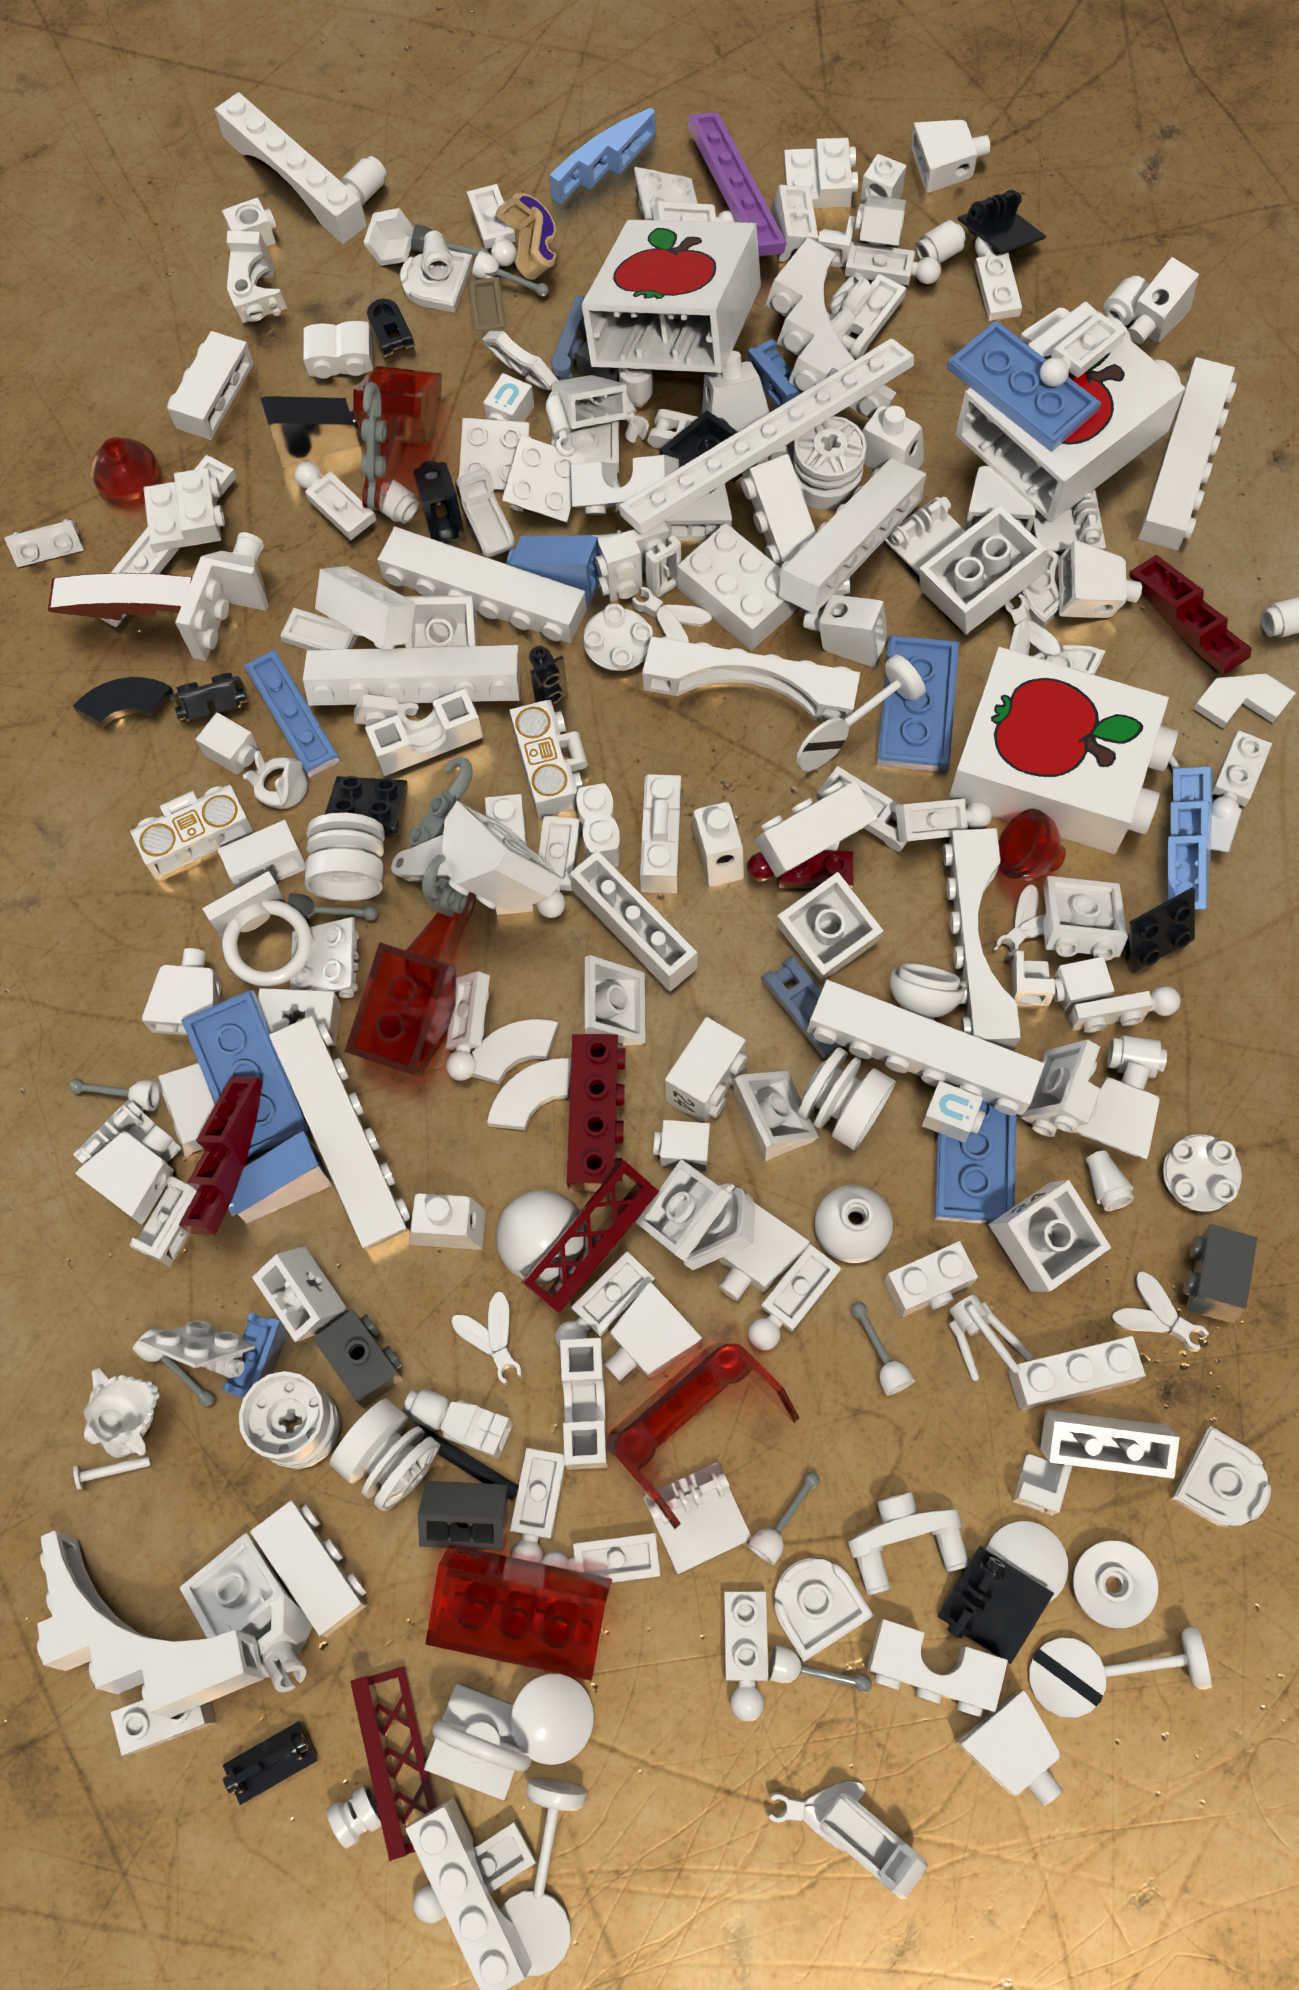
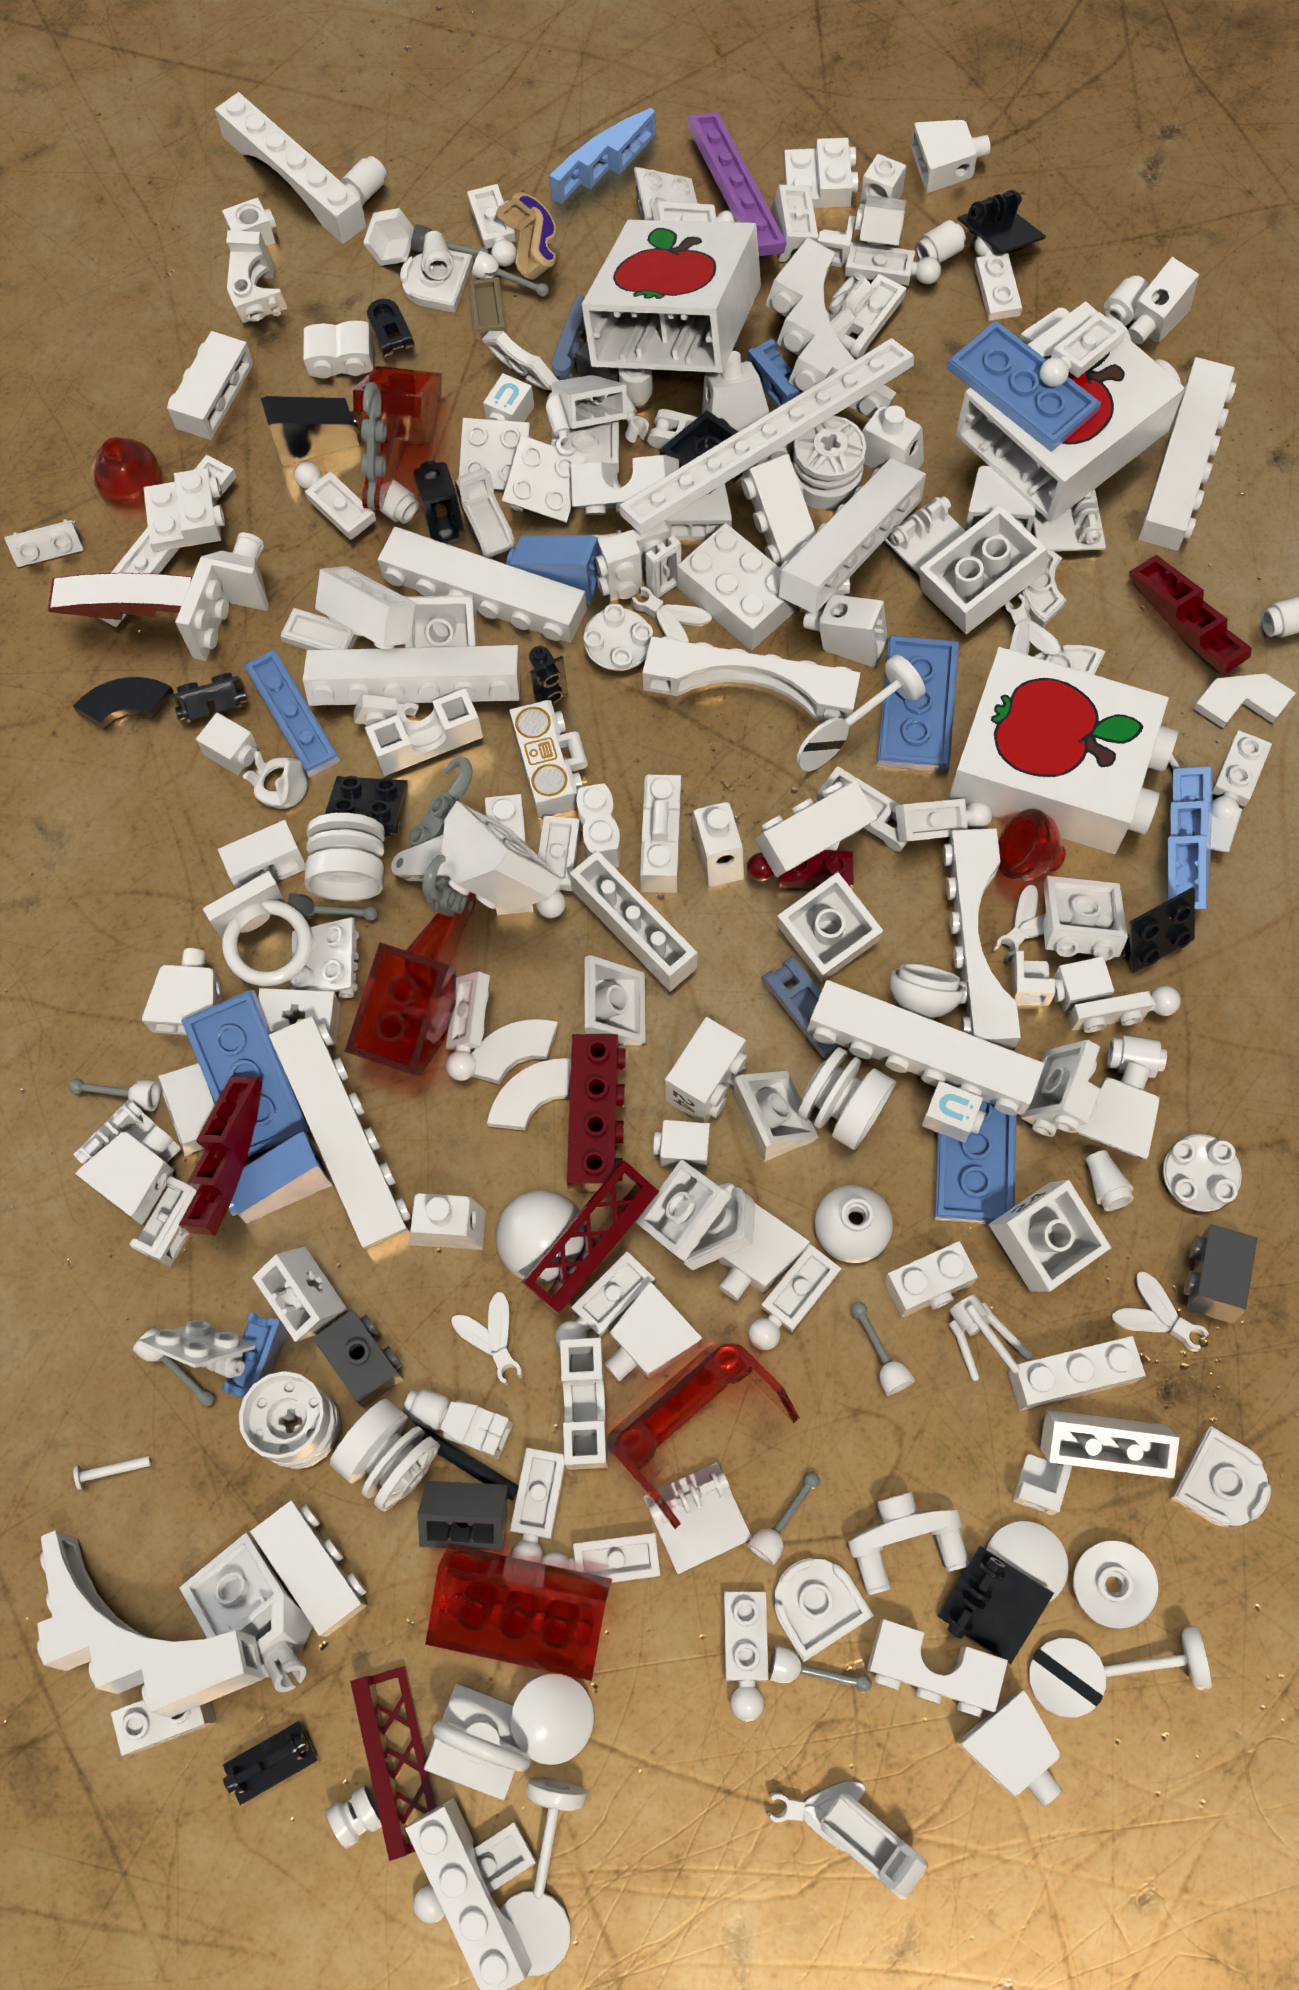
(119, 1413): white hair -> none
(190, 829): white piece -> none
(1093, 582): white torso -> none

